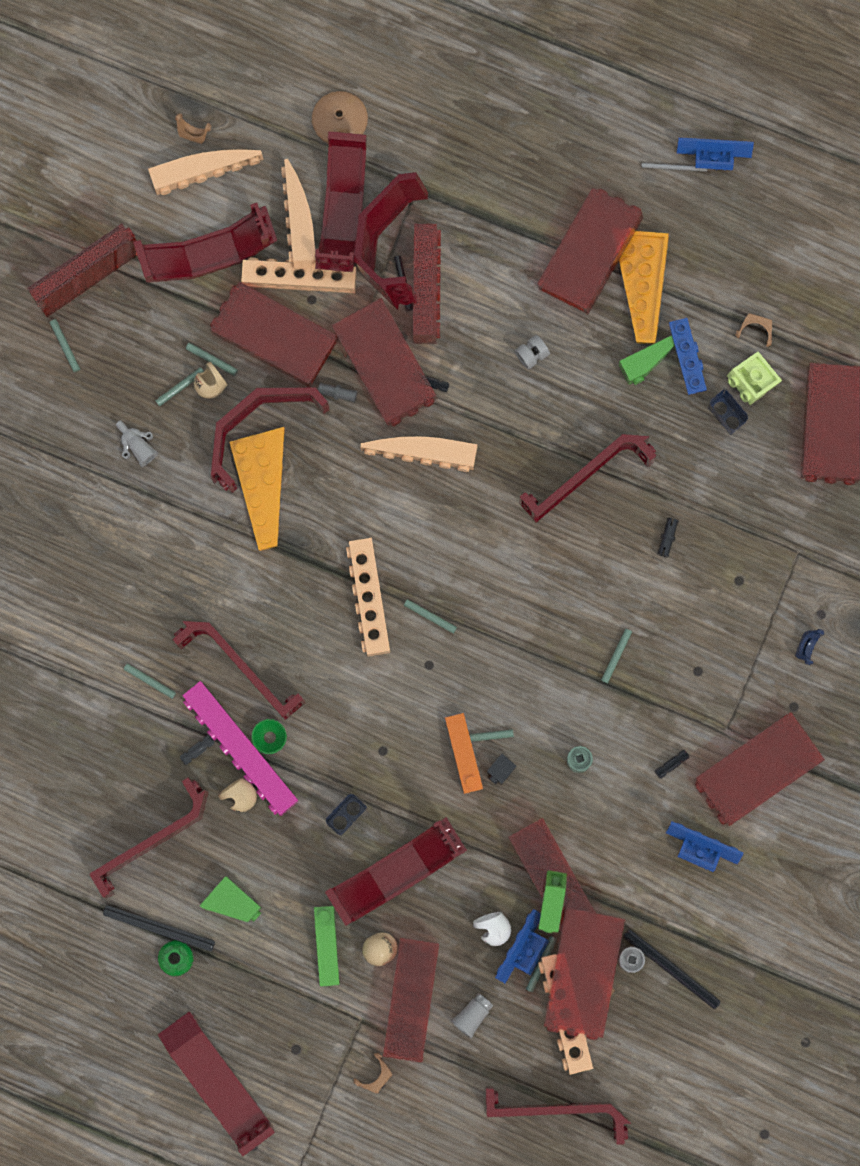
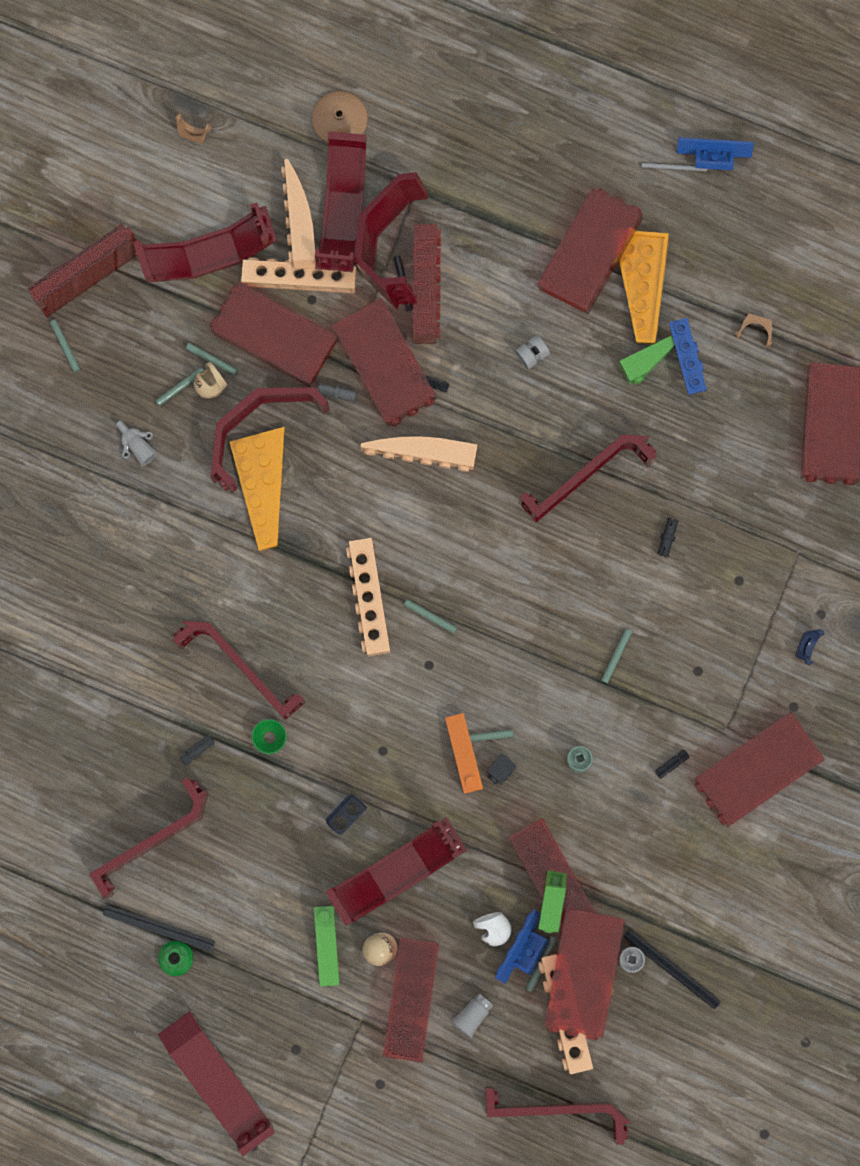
(150, 681): sand green bar -> none
(199, 167): light nougat slope -> none
(232, 902): bright green slope -> none
(240, 748): dark pink brick -> none
(243, 794): tan helmet -> none
(379, 1083): medium nougat helmet -> none
(702, 849): blue bracket -> none
(731, 404): dark blue piece -> none
(753, 378): yellowish green plate -> none

